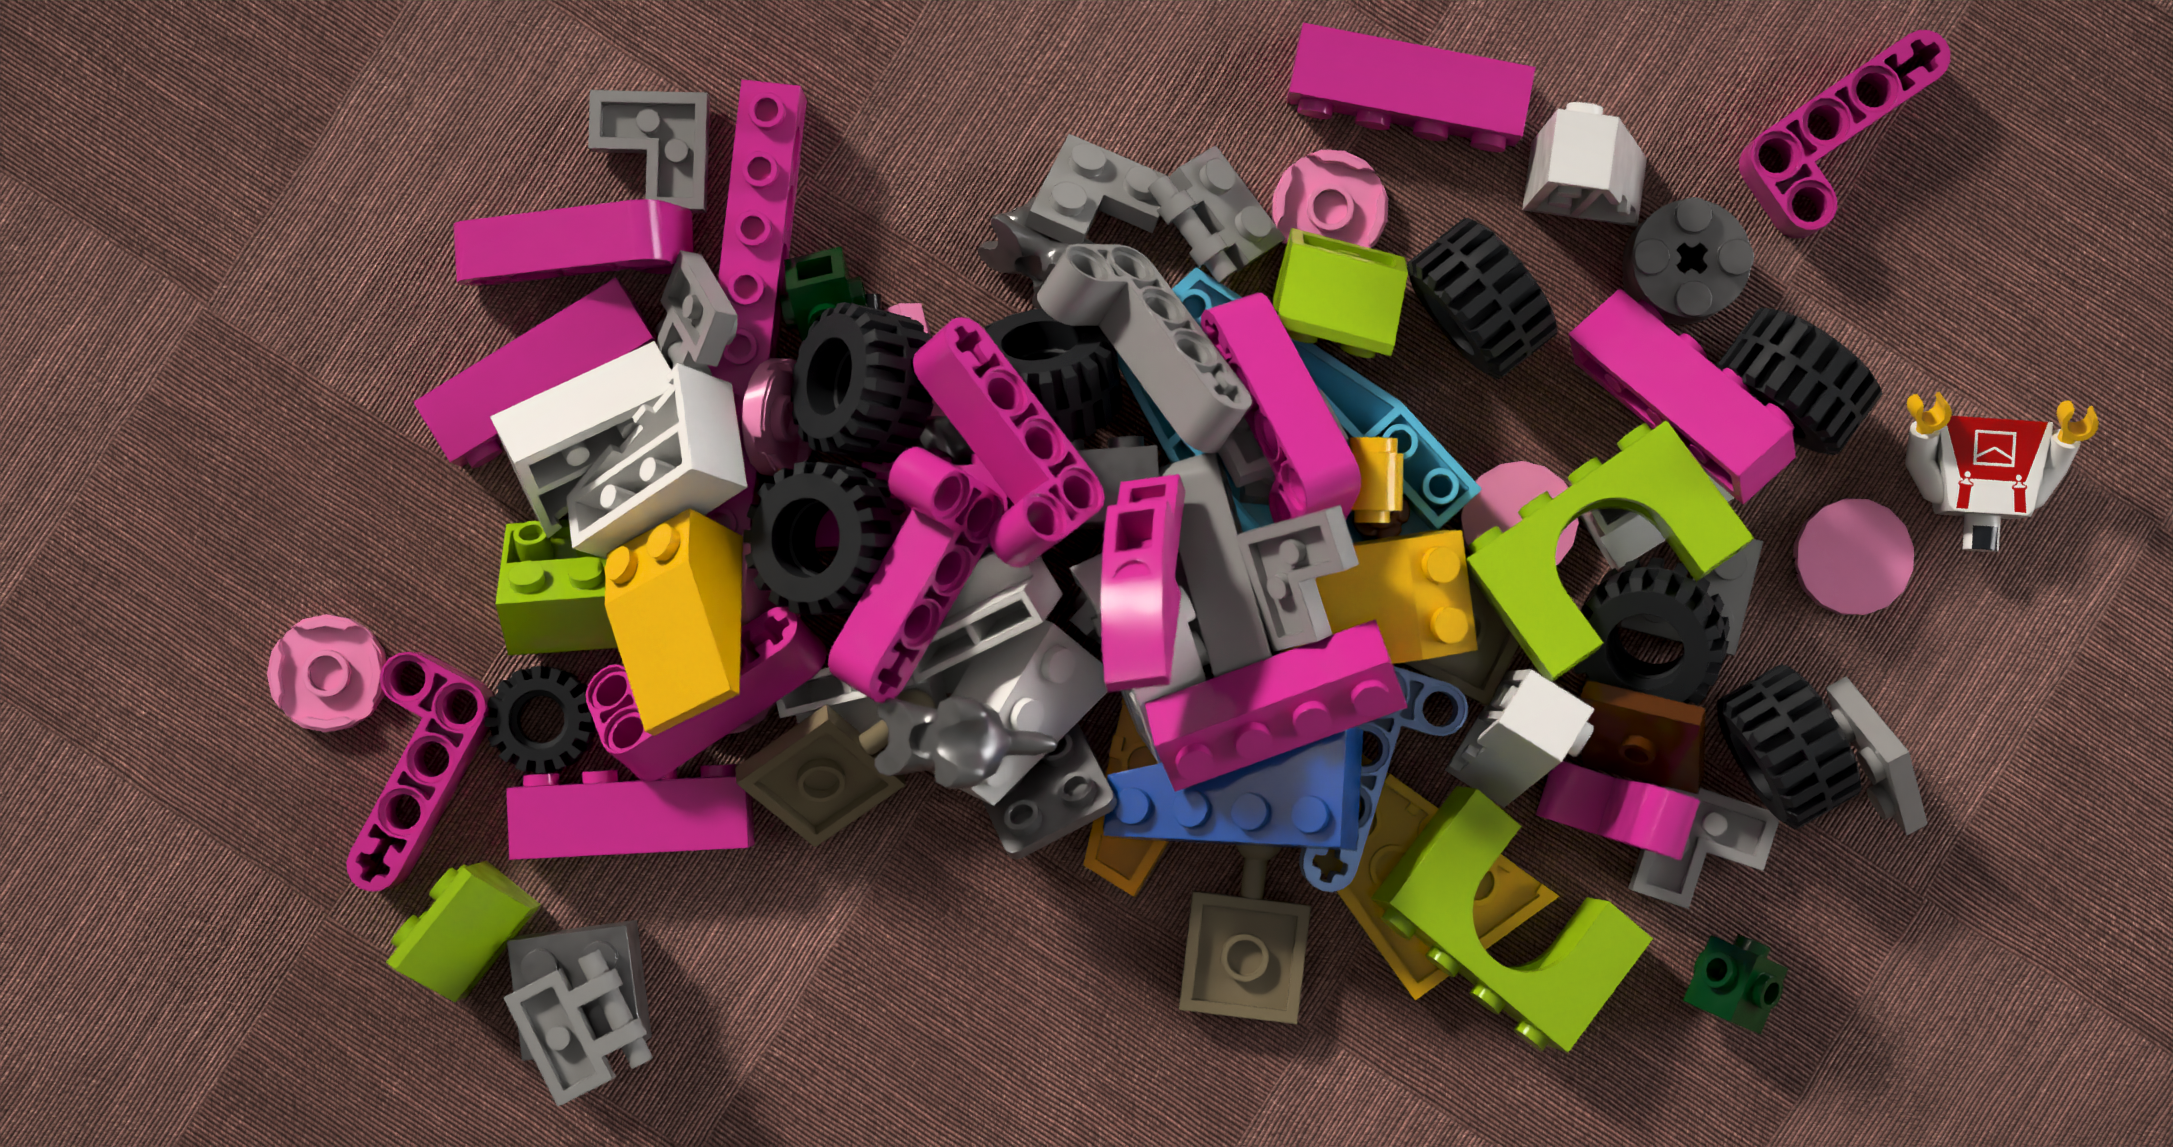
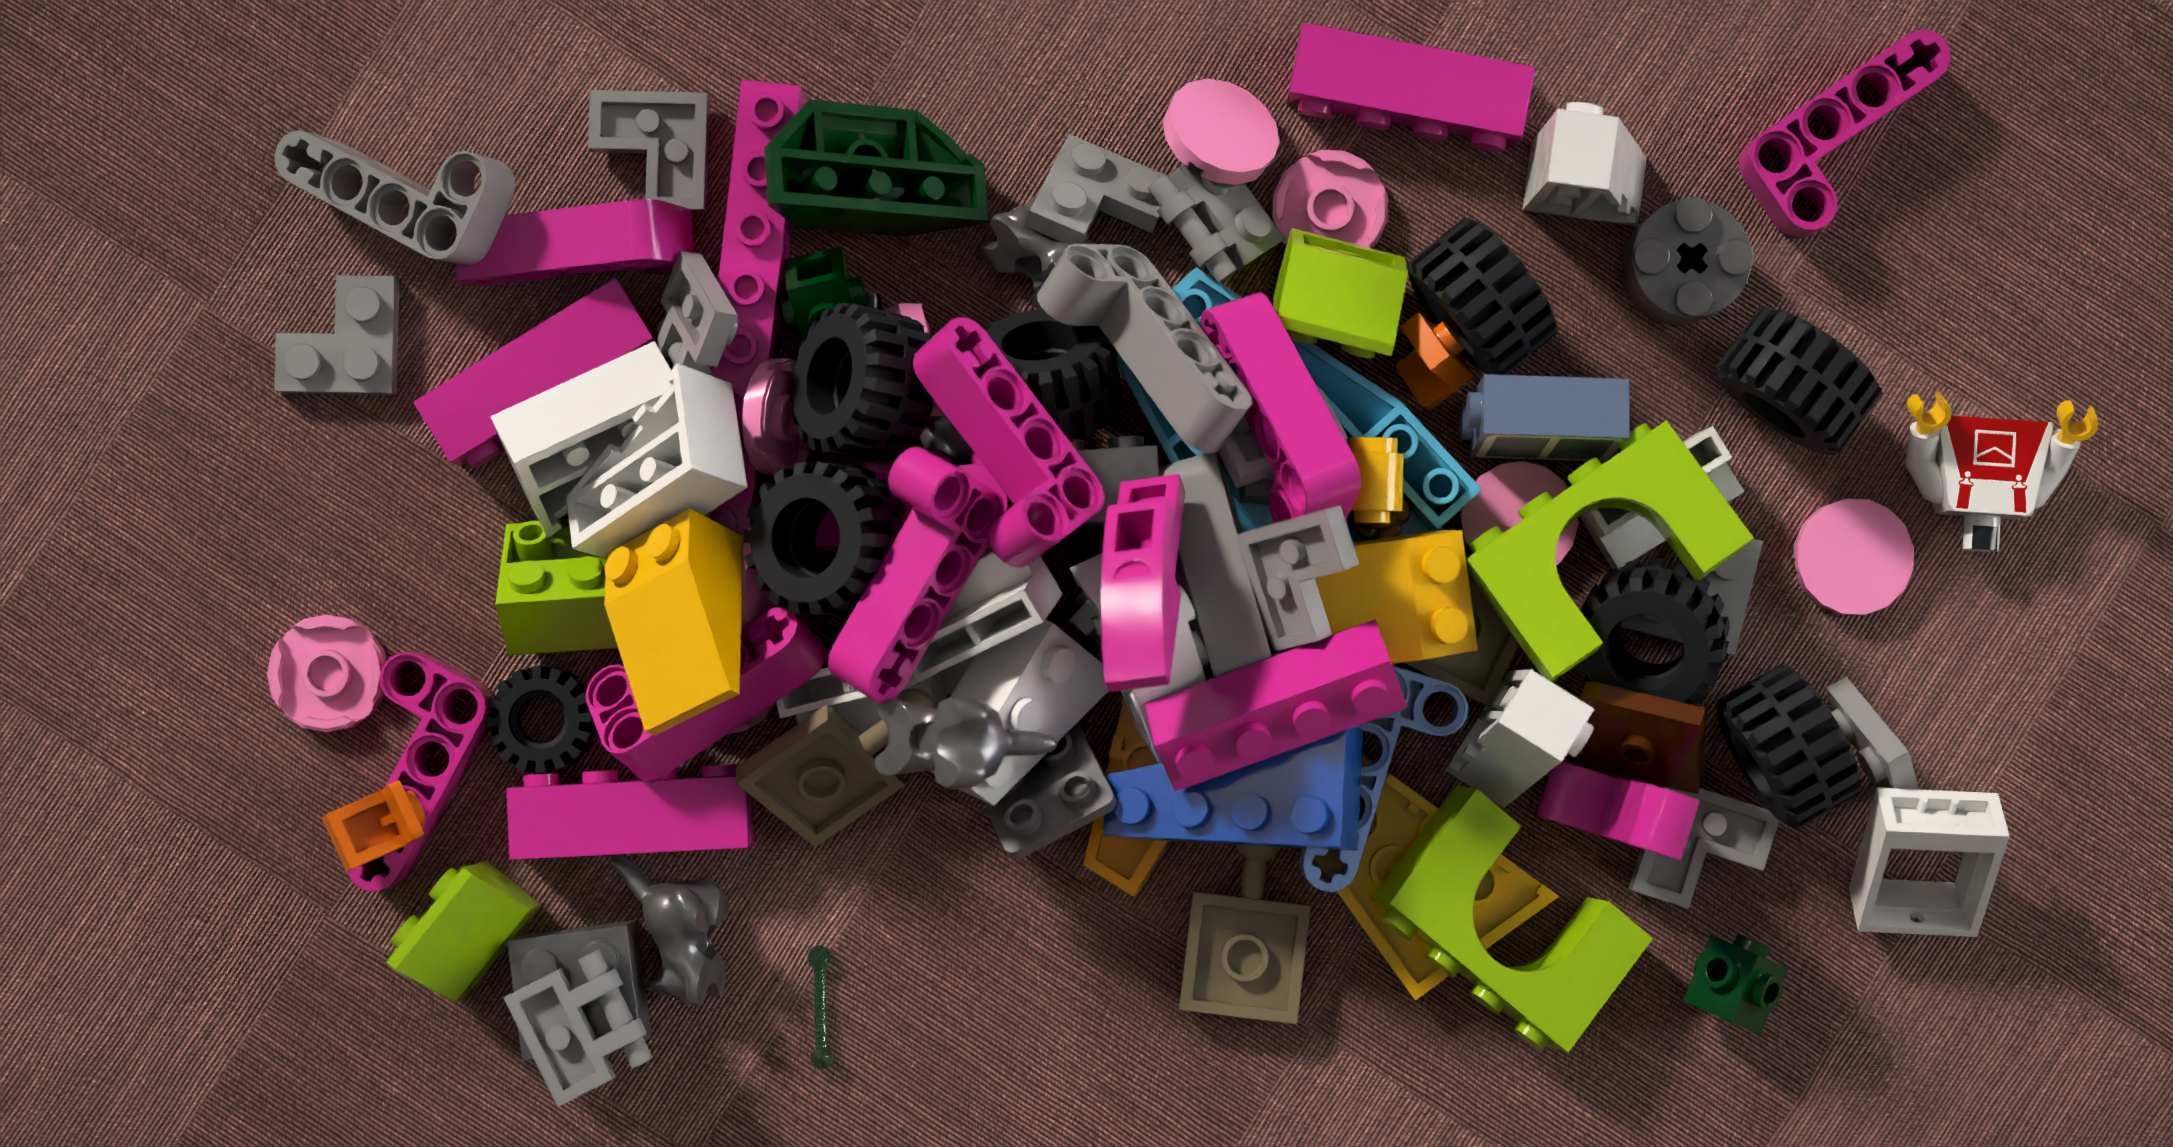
(359, 354): none -> light grey plate
(375, 825): none -> orange bracket
(386, 192): none -> light grey beam
(681, 923): none -> flat silver animal
(819, 958): none -> clear green hinge
(872, 172): none -> dark green wedge
(1221, 131): none -> bright pink tile
(1435, 365): none -> orange bracket
(1546, 417): none -> sand blue brick
(1672, 380): dark pink brick -> none
(1929, 822): none -> white window

